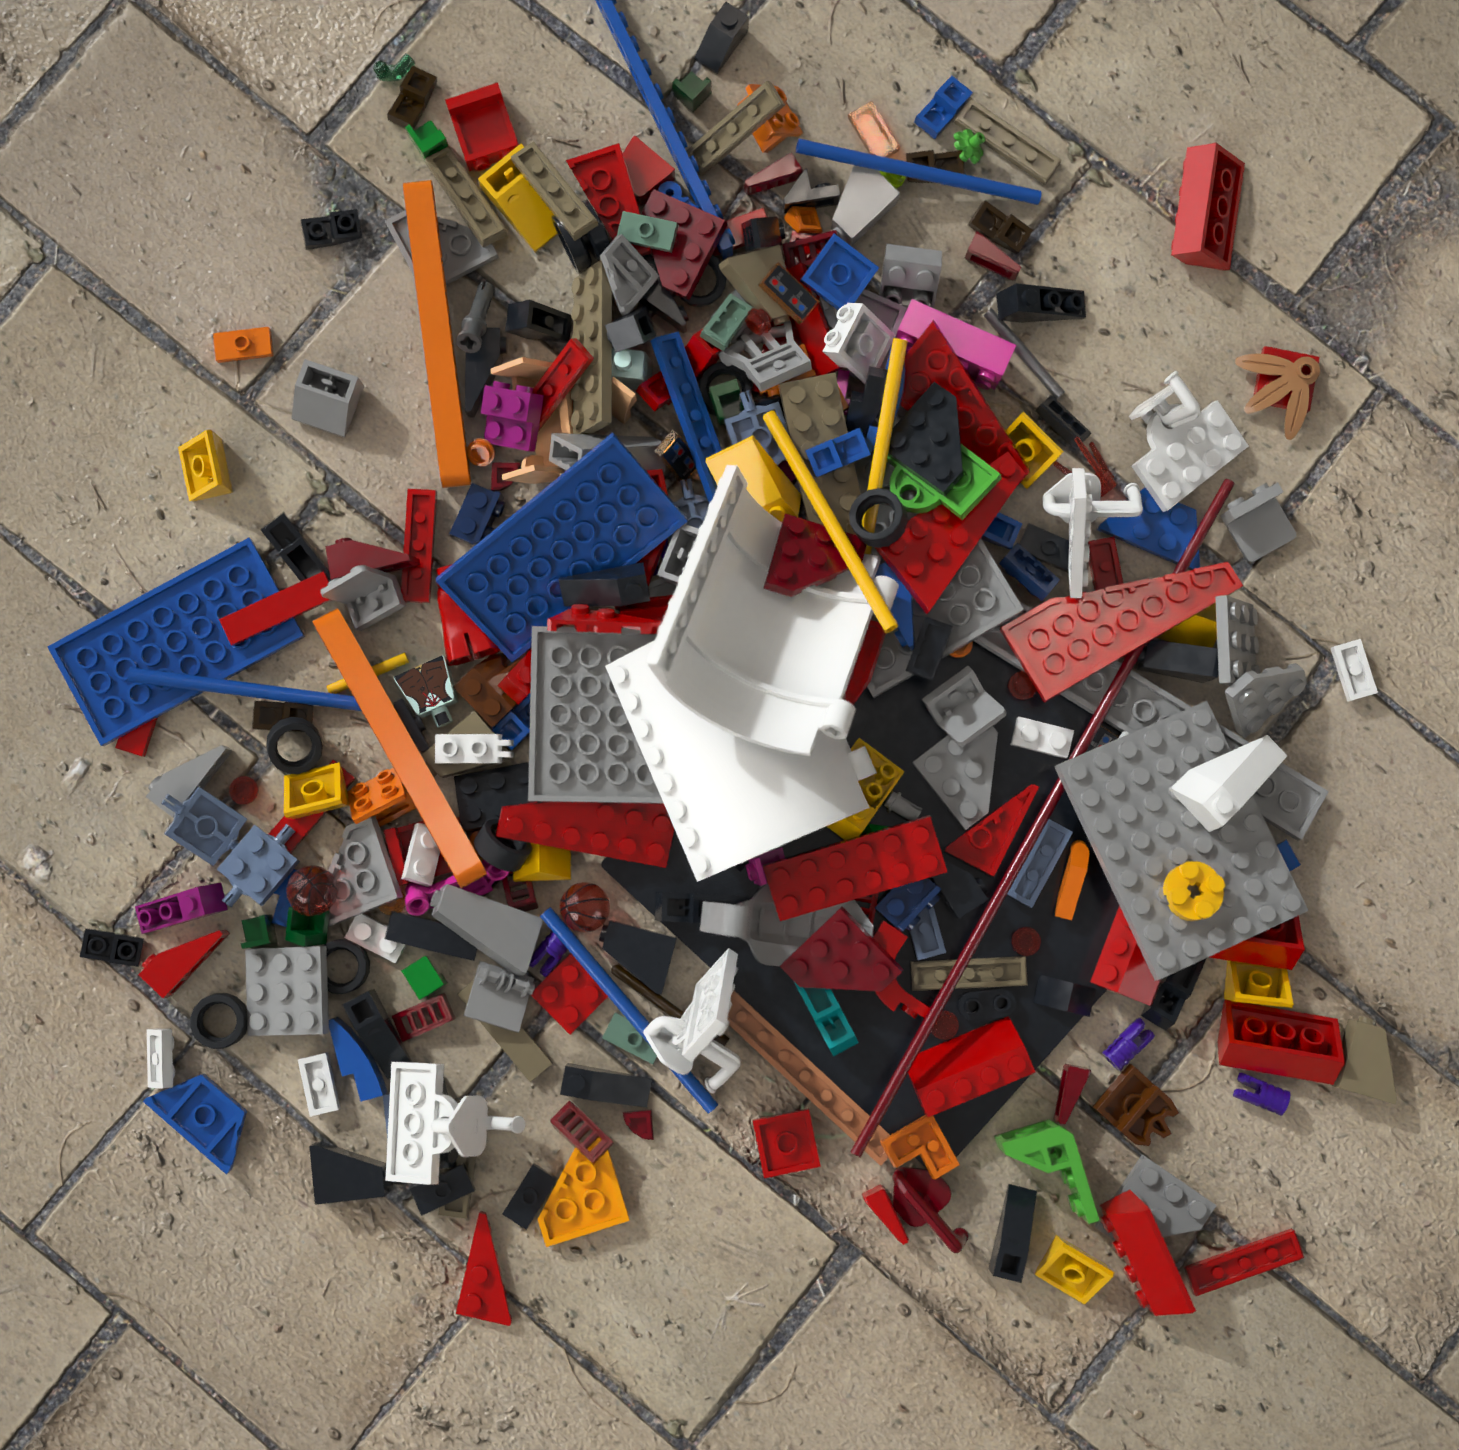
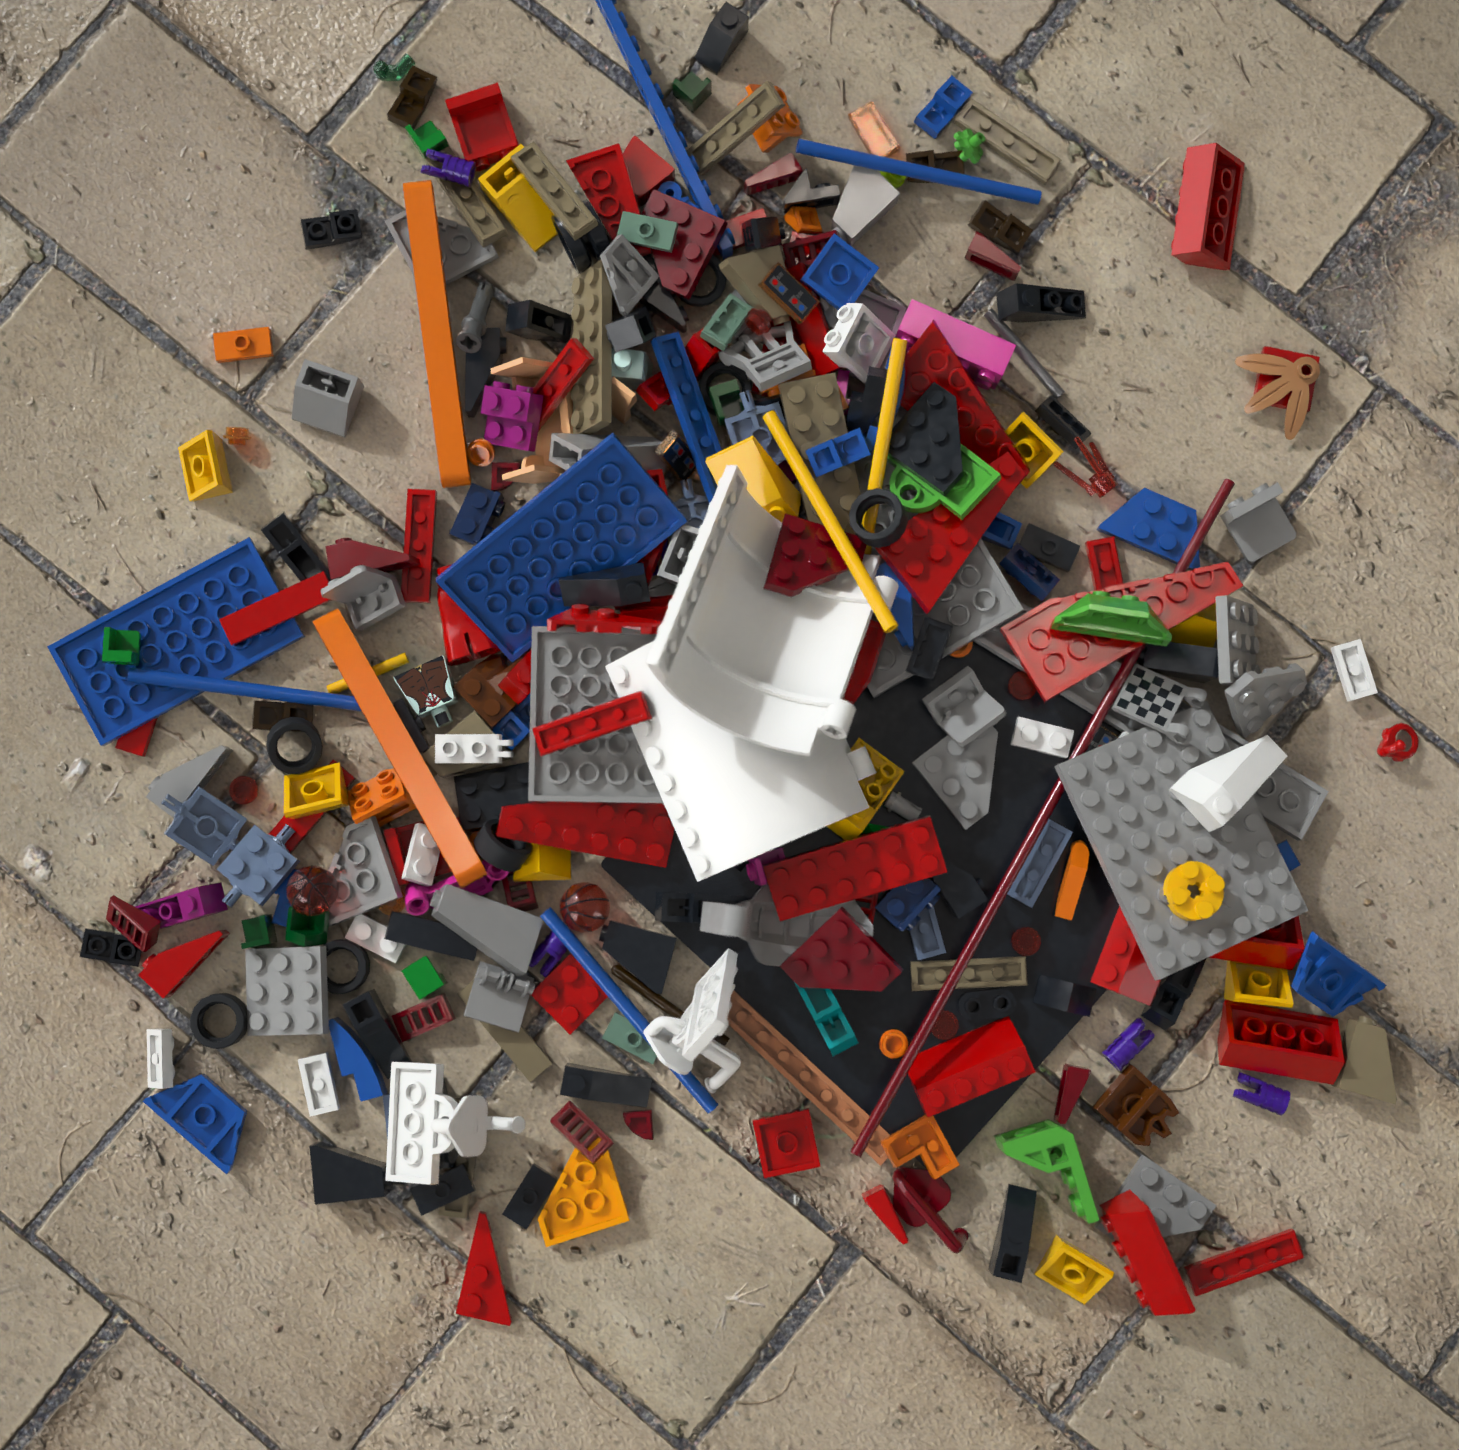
(121, 646): none -> green panel
(139, 927): none -> dark red slope
(237, 435): none -> clear orange plate
(453, 168): none -> dark purple hinge
(592, 723): none -> red tile
(892, 941): red arch -> none
(893, 1043): none -> orange plate
(910, 275): light grey slope -> none
(990, 838): red wing -> none
(1078, 503): white plate -> none
(1113, 618): none -> bright green wedge
(1155, 700): none -> light grey flag
(1183, 443): white plate -> none
(1331, 977): none -> blue wing
(1395, 749): none -> red piece

